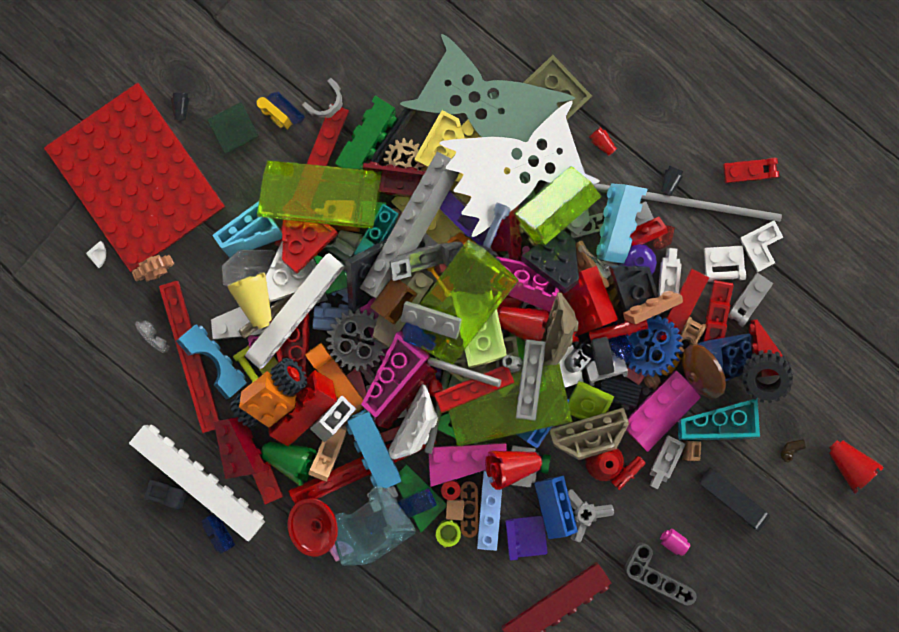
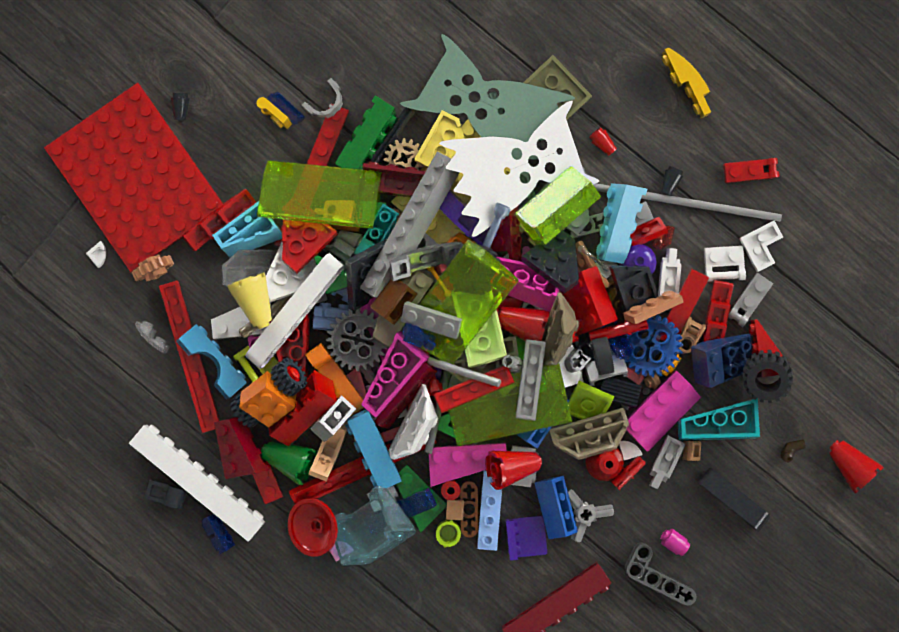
(203, 231): none -> red slope
(233, 127): clear green plate -> none
(545, 463): green tile -> none
(629, 450): none -> white tile
(685, 74): none -> yellow slope
(703, 371): reddish brown dish -> none

